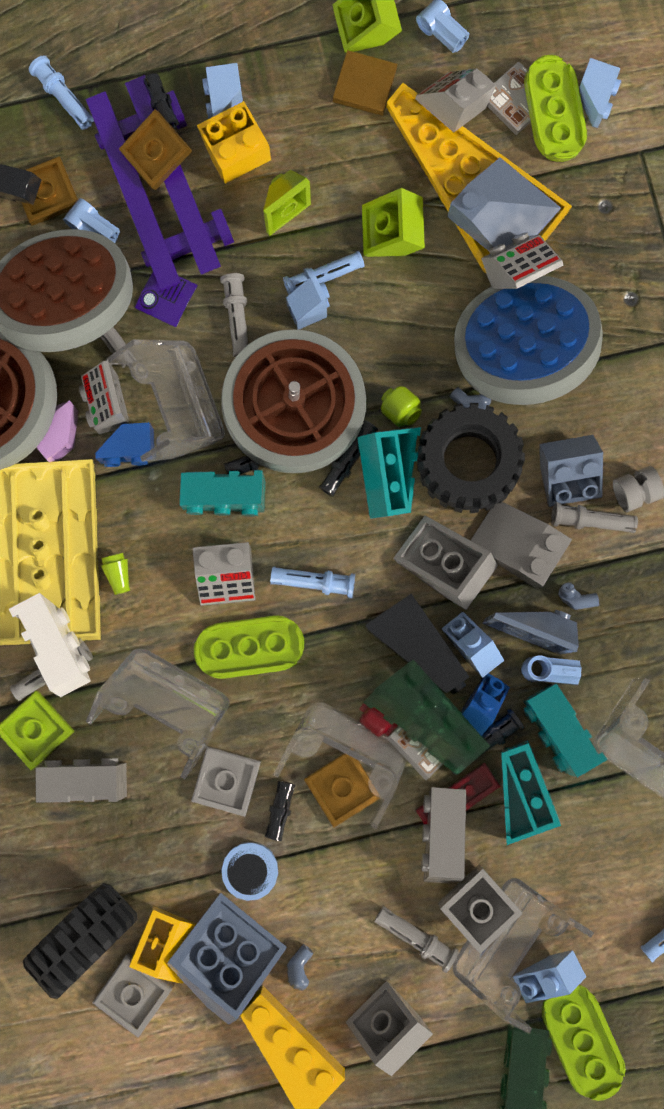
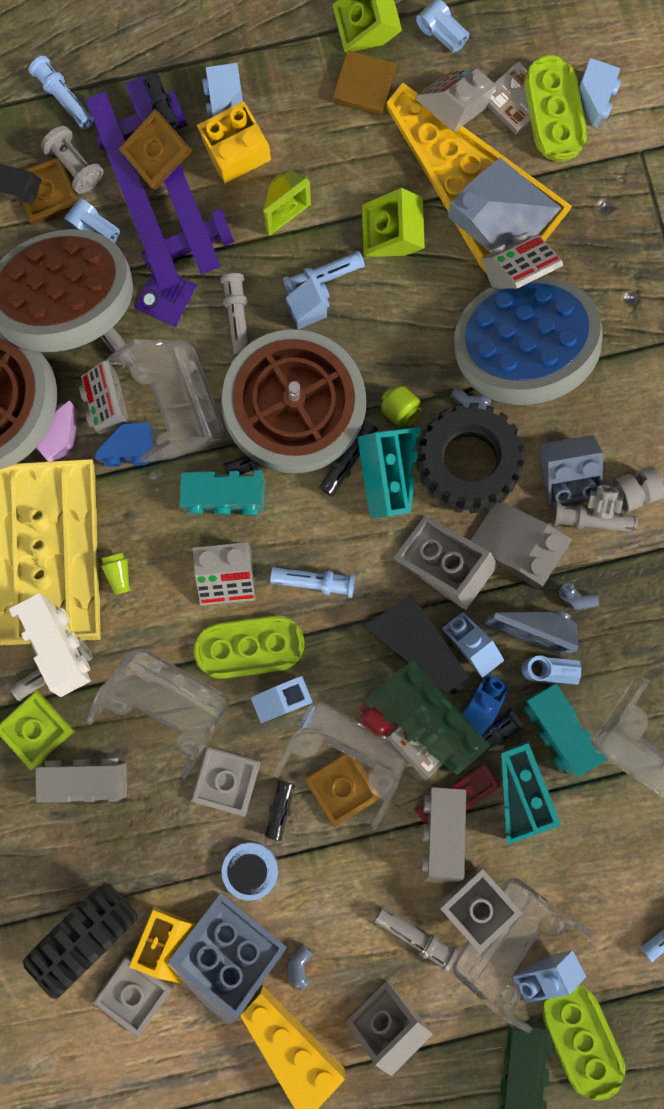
(84, 175): none -> light grey hose
(281, 699): none -> light blue slope
(605, 501): none -> light grey gear

